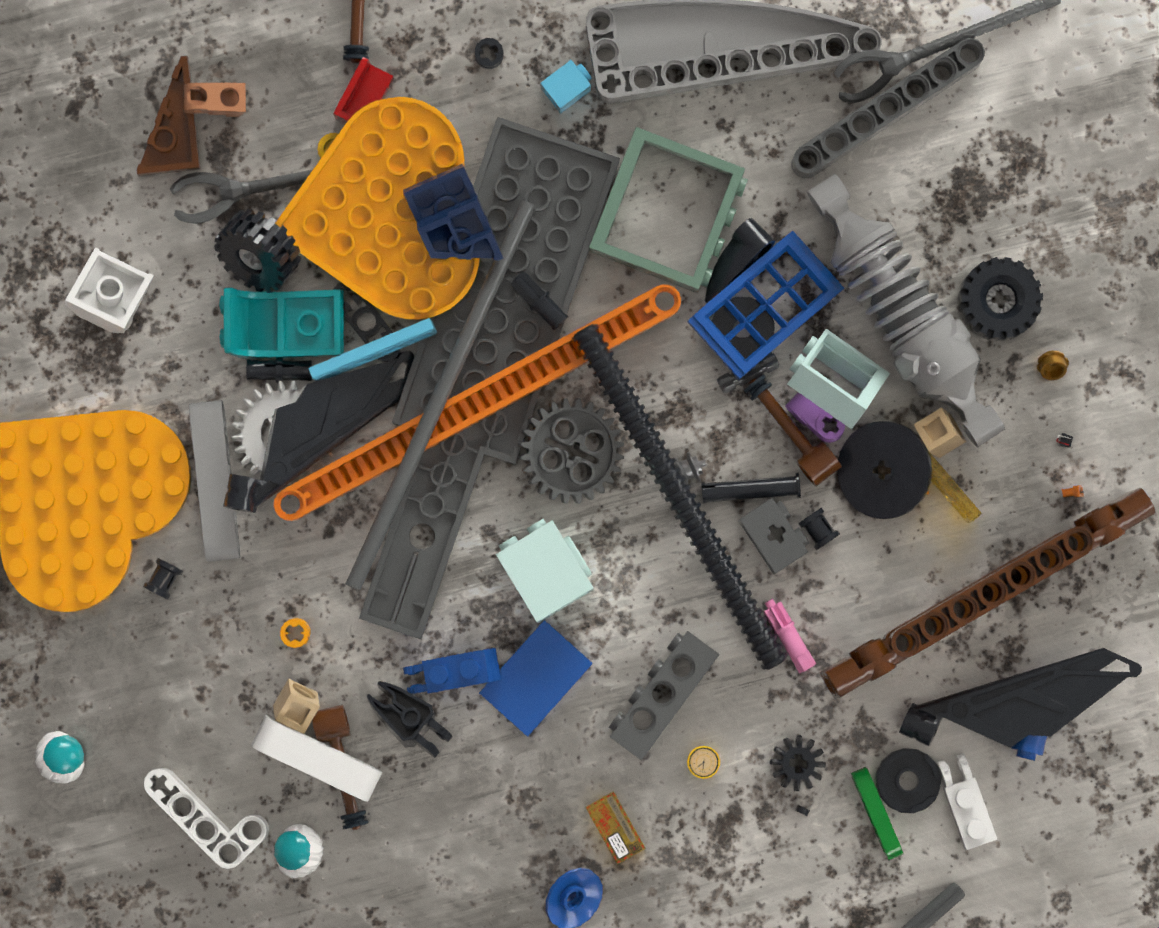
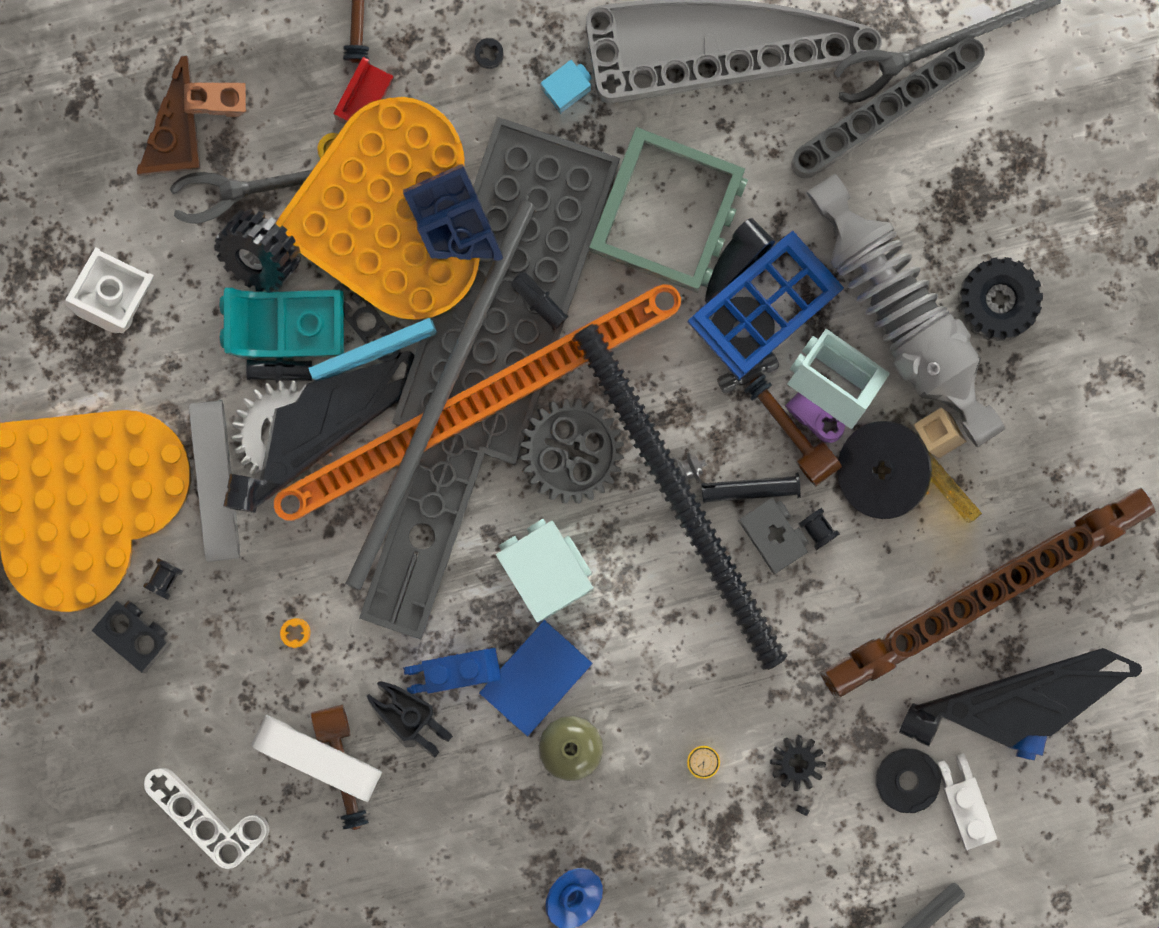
(59, 757): teal hair -> none
(127, 642): none -> black brick
(296, 706): tan brick -> none
(298, 851): hair -> none
(574, 731): none -> olive cylinder
(615, 827): tile -> none
(700, 659): dark grey brick -> none
(788, 635): bright pink piece -> none
(877, 813): green beam -> none
(1052, 365): pearl gold plate -> none
(1065, 440): black piece -> none
(1076, 491): orange piece -> none

